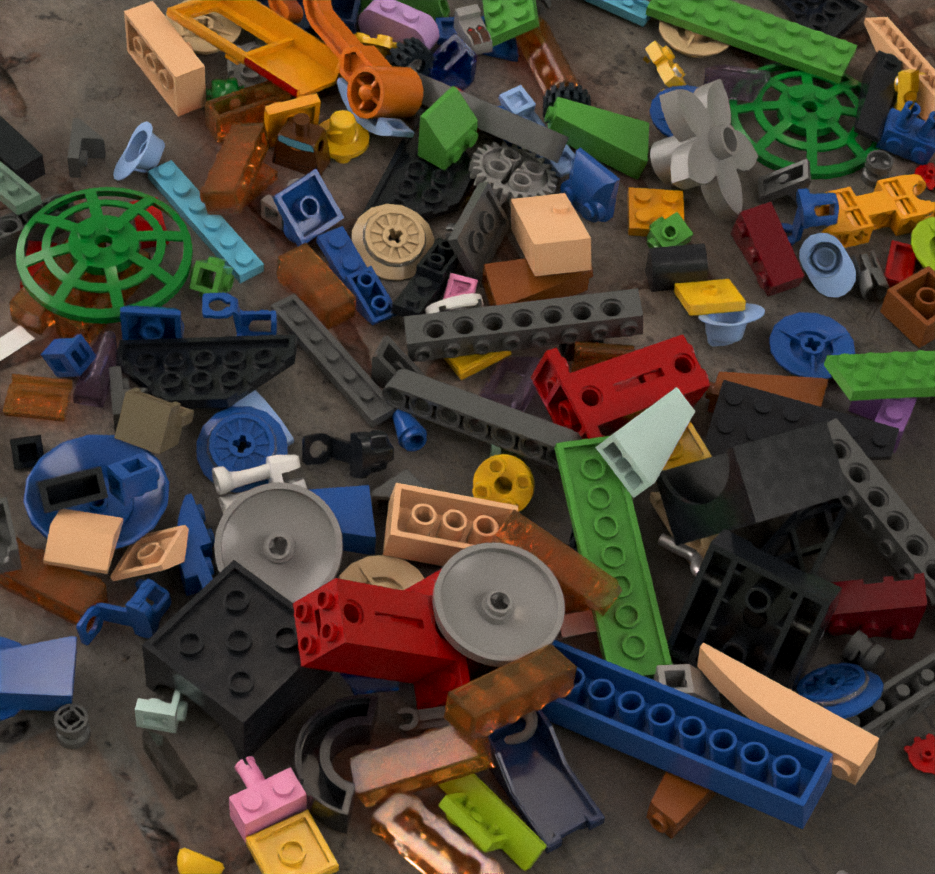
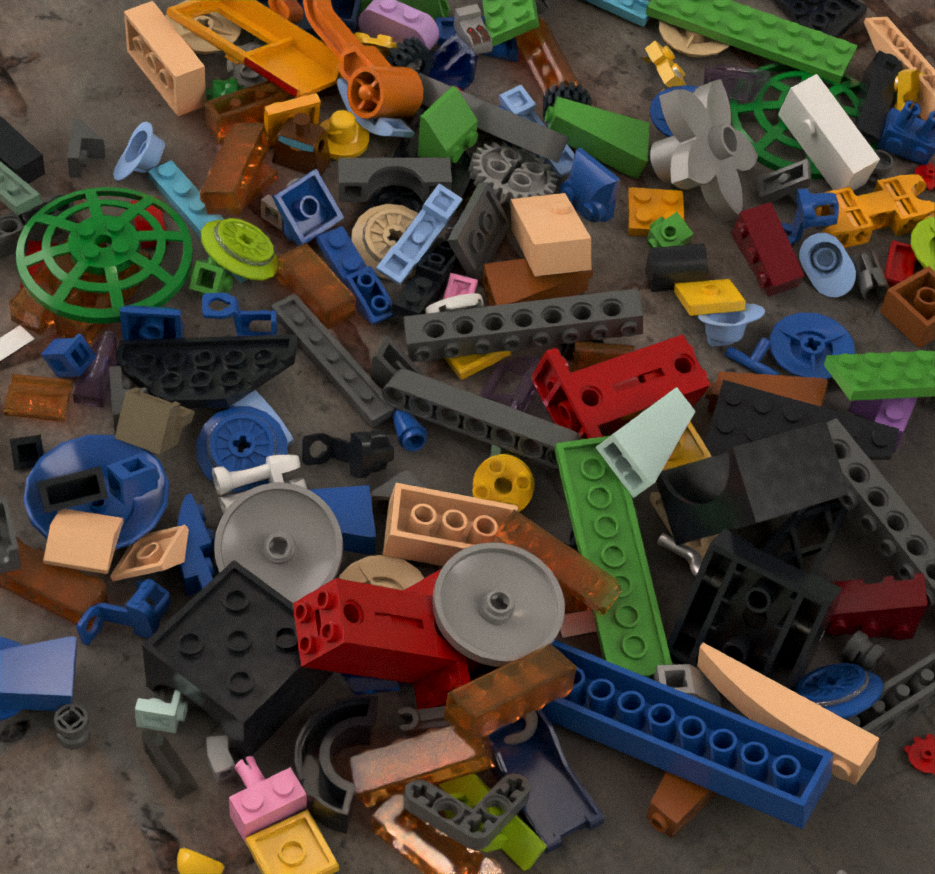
(219, 758): none -> light grey piece
(240, 248): none -> lime piece
(363, 176): none -> dark grey arch
(420, 235): none -> light blue slope
(468, 819): none -> dark grey beam
(754, 361): none -> blue piece
(828, 135): none -> white brick

